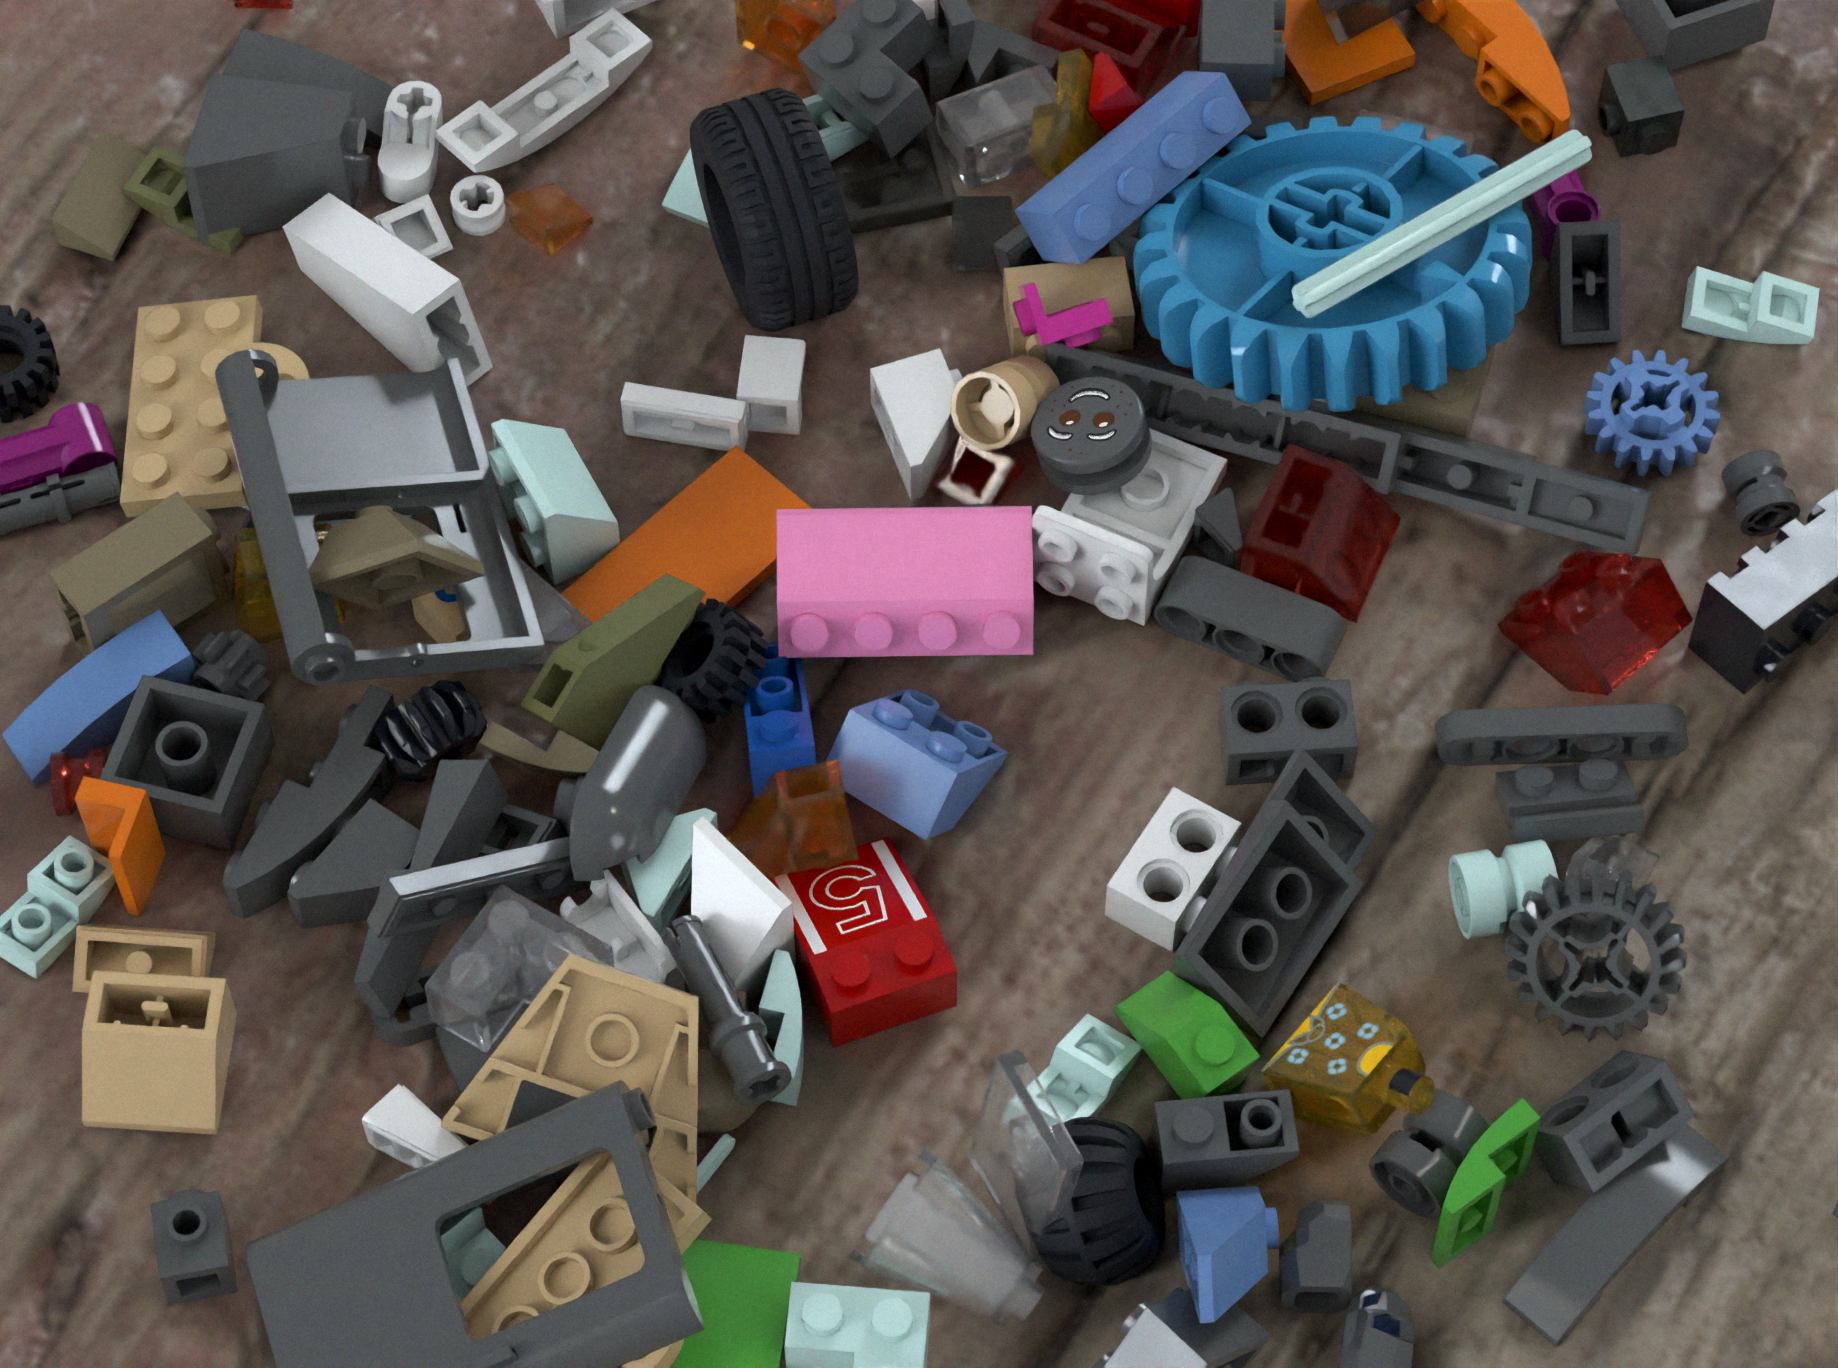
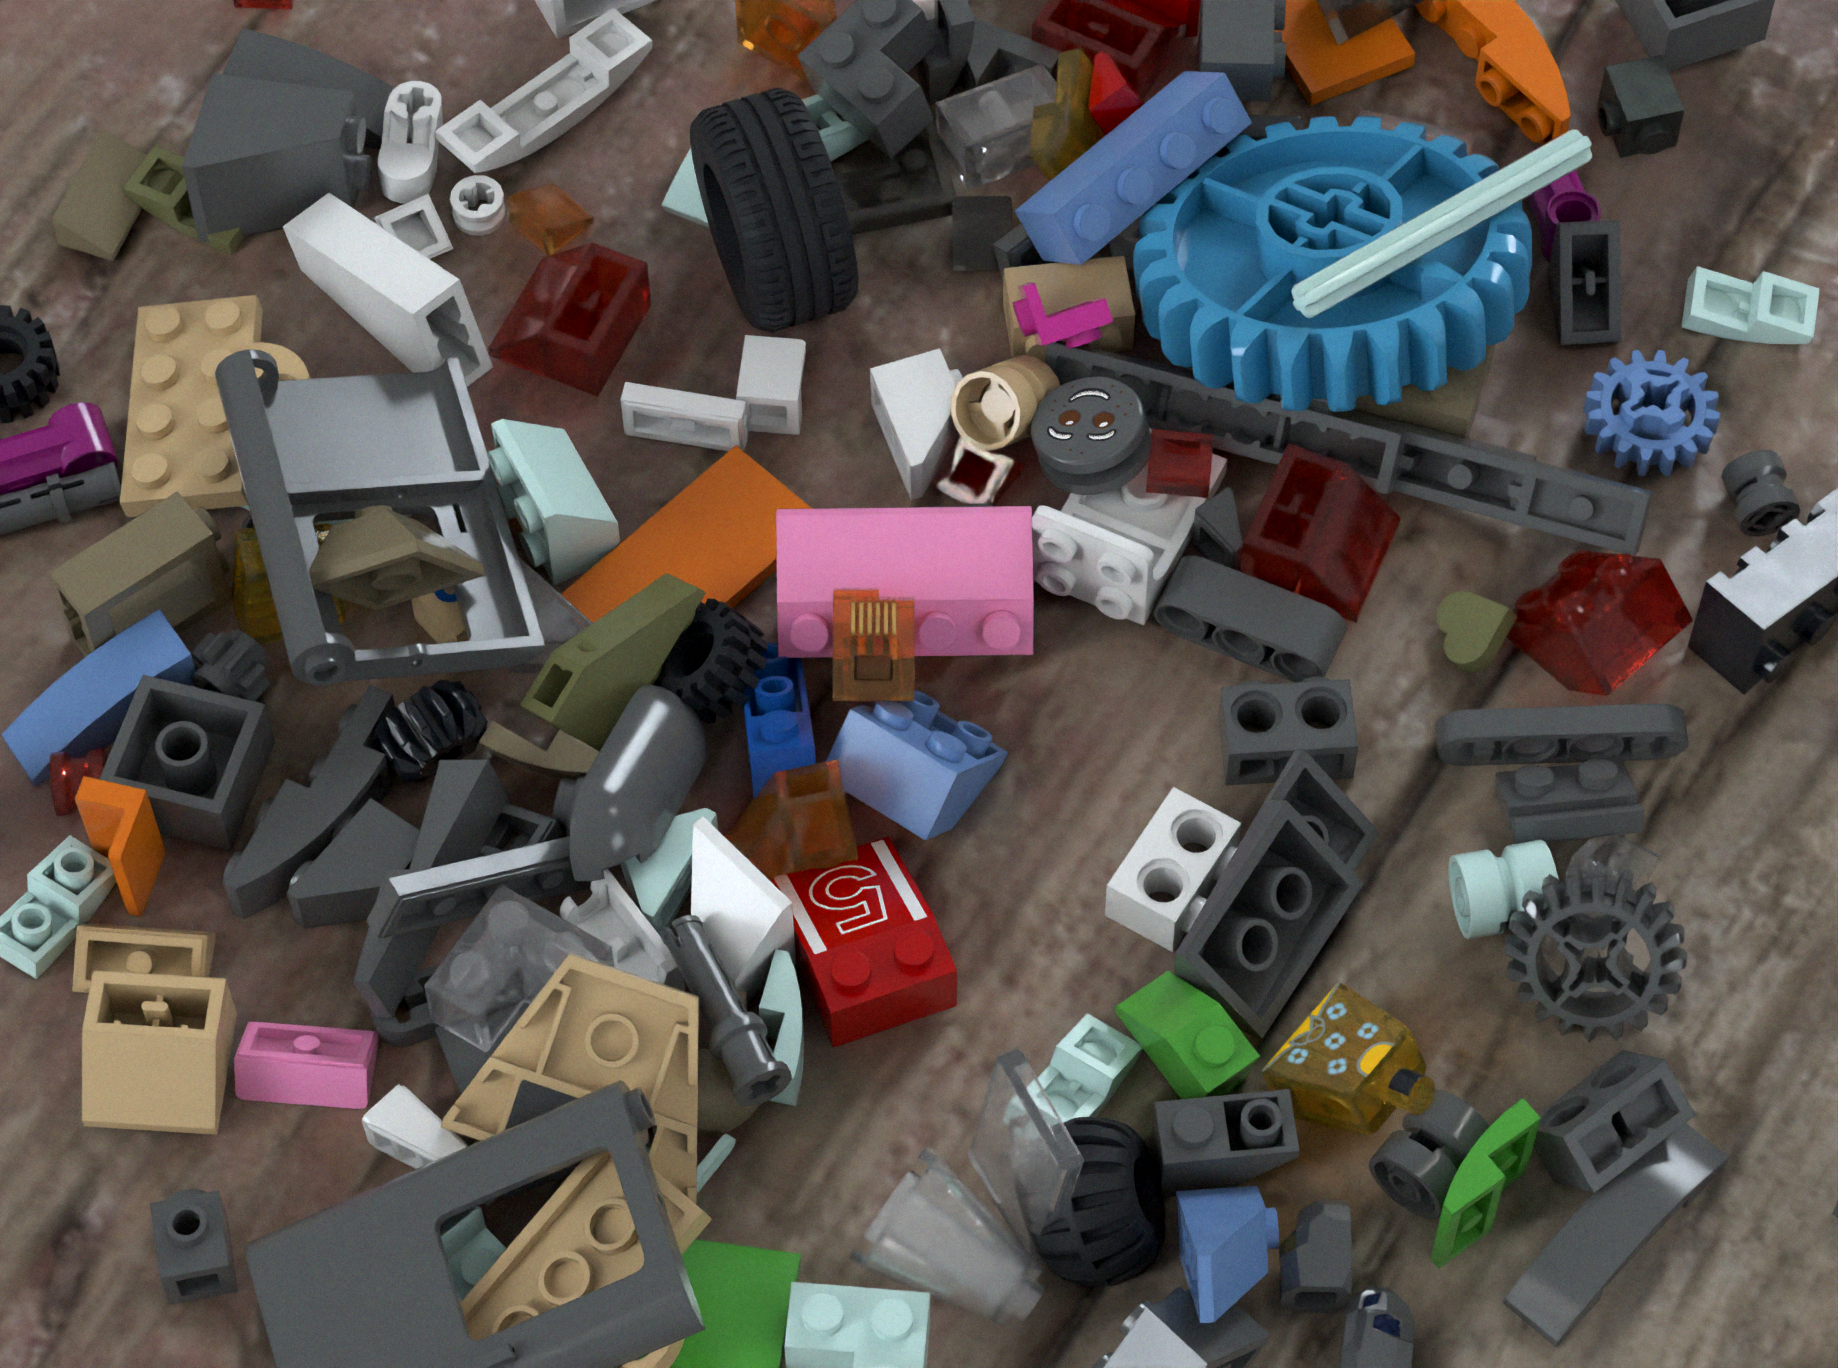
(305, 1065): none -> bright pink slope
(576, 316): none -> clear red slope
(872, 646): none -> clear orange piece
(1179, 463): none -> clear red tile
(1473, 629): none -> olive tile

